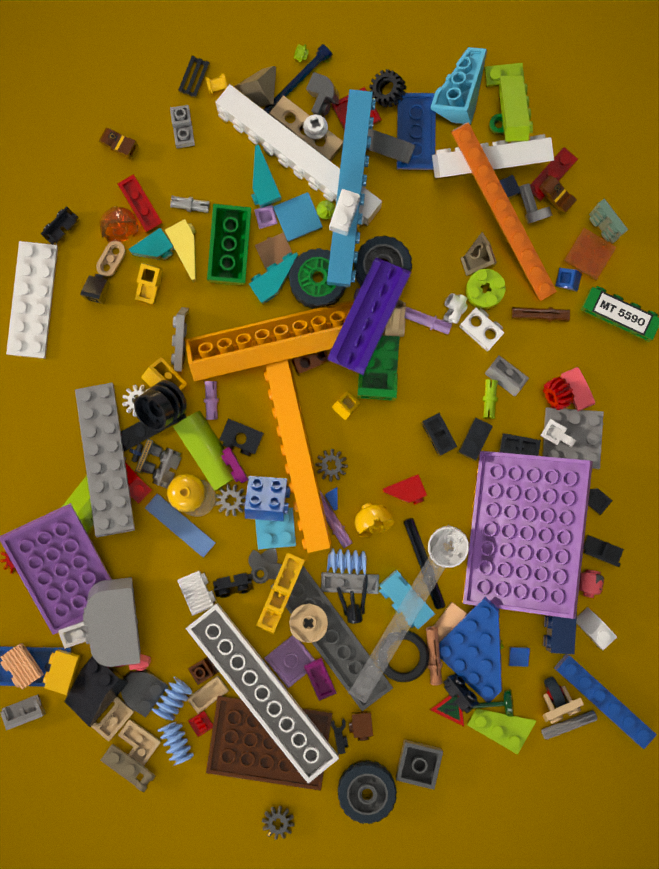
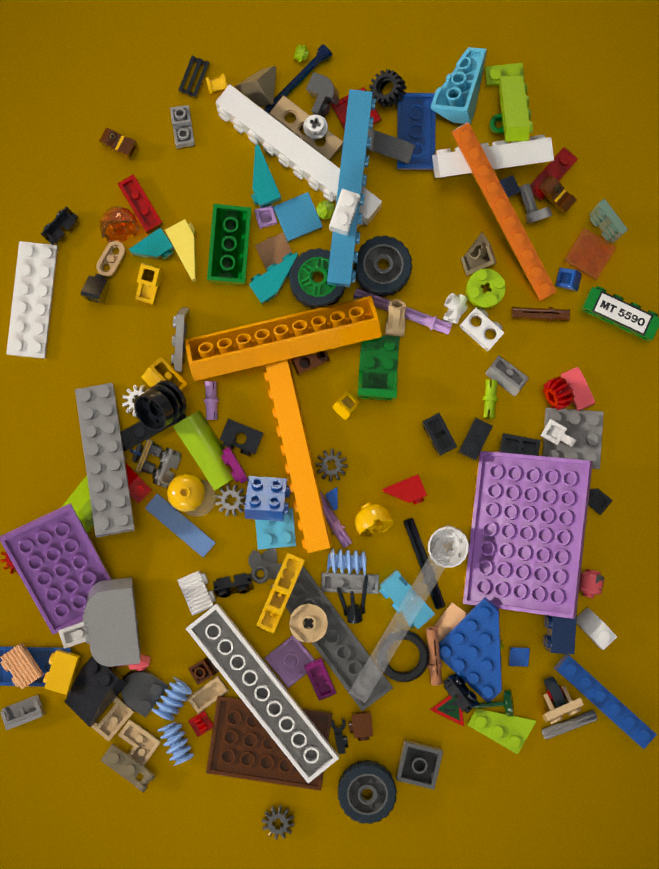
(189, 204): light grey pin -> none
(369, 316): dark purple plate -> none
(602, 551): black panel -> none

